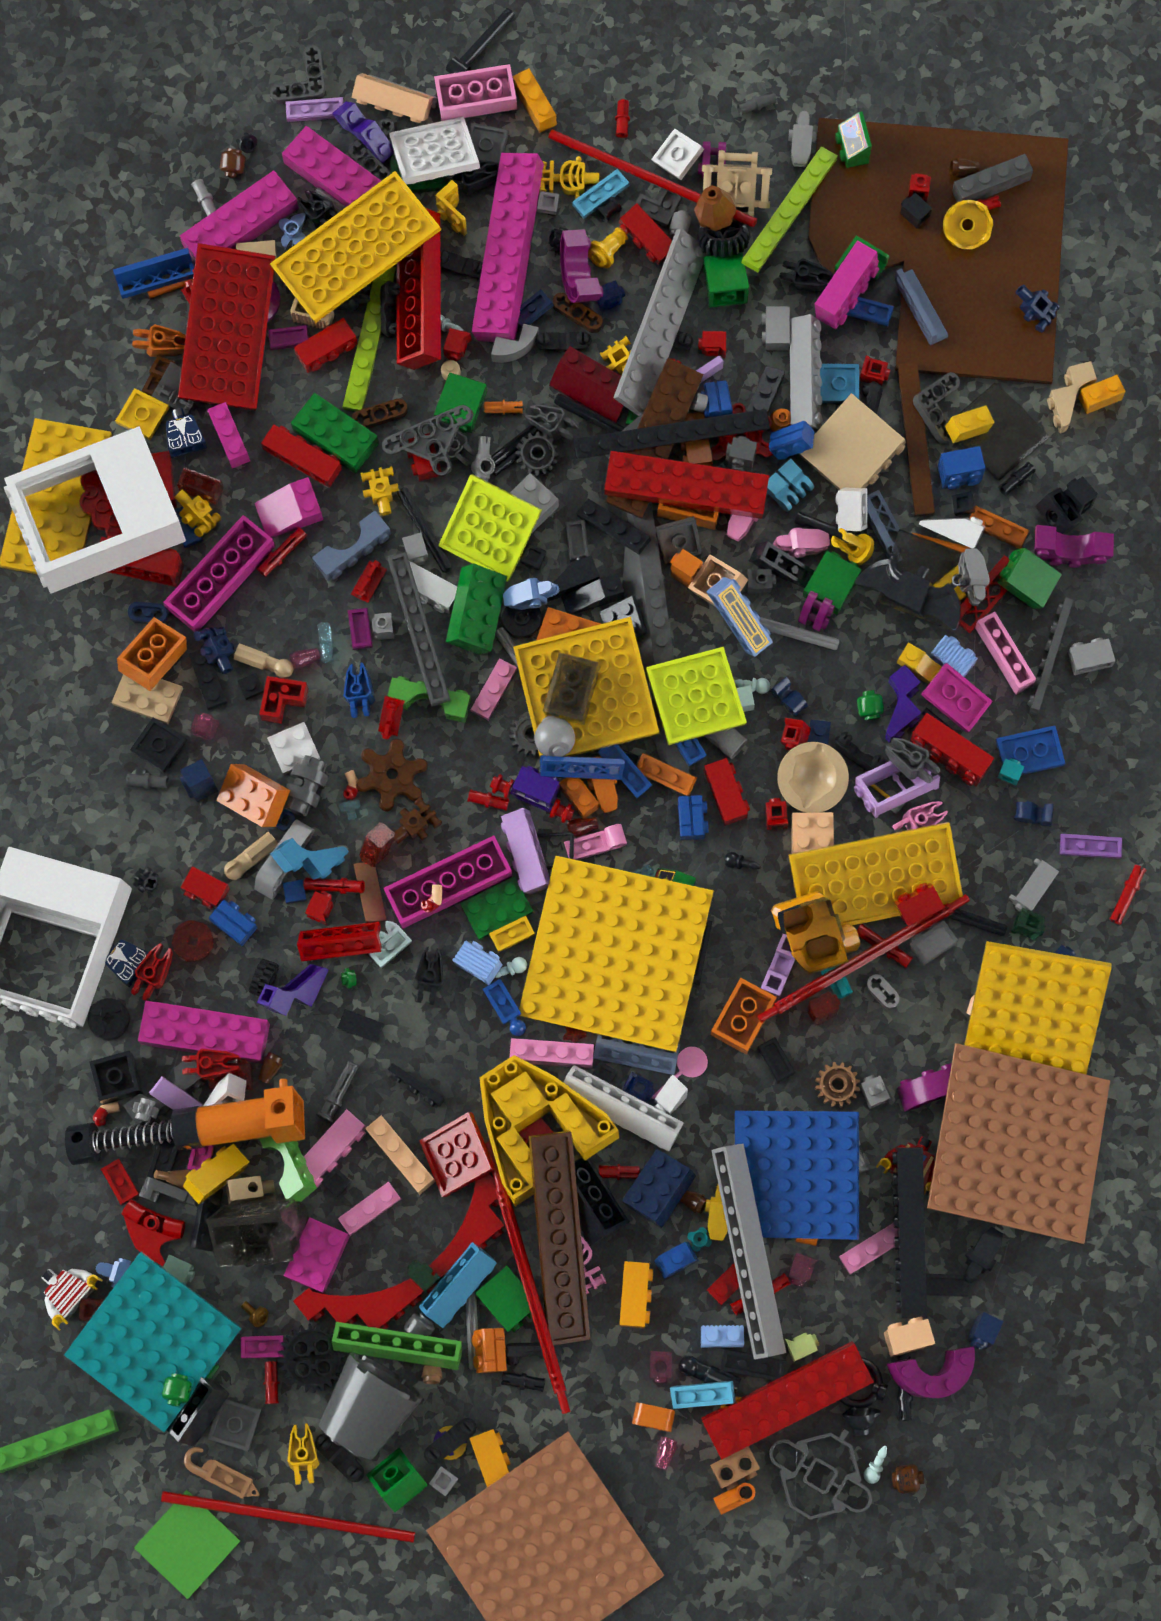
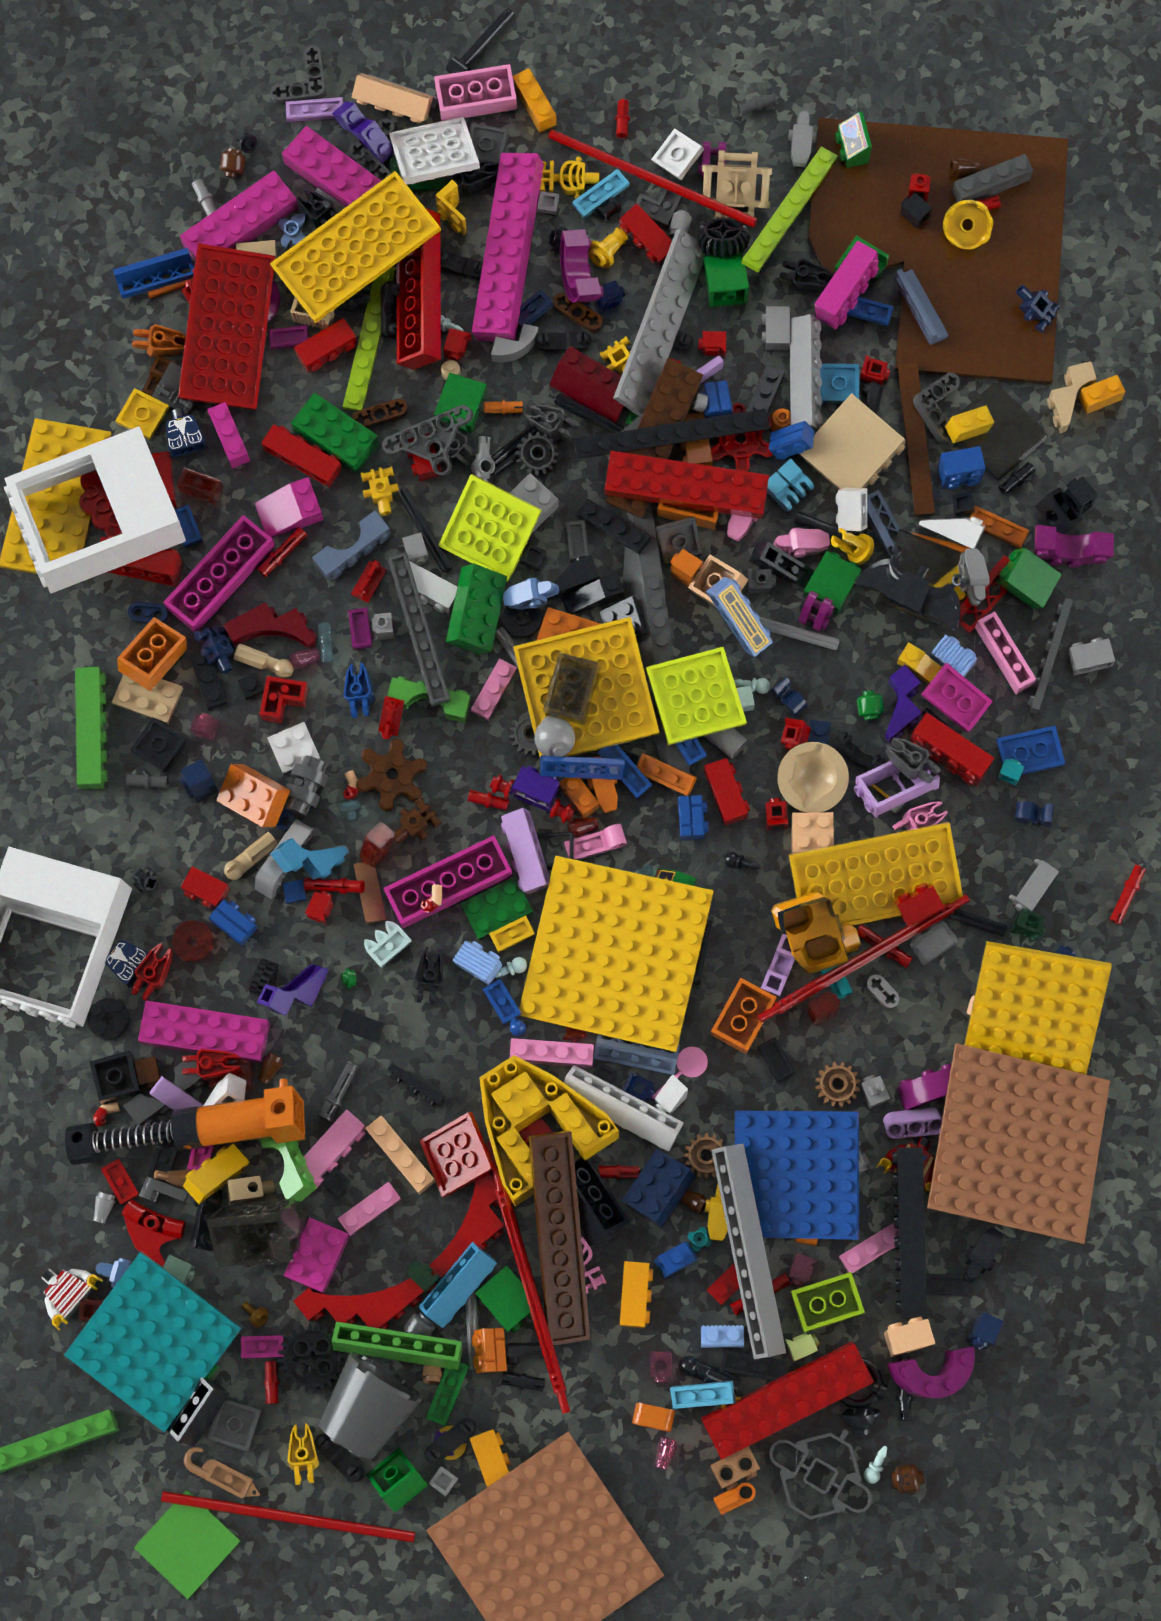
(89, 727): none -> bright green brick
(103, 1204): none -> light grey cone
(145, 1110): light grey gear -> none
(147, 1072): none -> reddish brown brick
(176, 1389): green head -> none
(197, 513): yellow piece -> none
(263, 622): none -> dark red arch
(339, 943): red fence -> none
(447, 1394): none -> green plate
(697, 1147): none -> medium nougat gear
(715, 208): dark orange cone -> none
(741, 454): dark grey brick -> none
(827, 1302): none -> lime brick
(904, 1119): none -> lavender beam
(1090, 846): medium lavender tile -> none

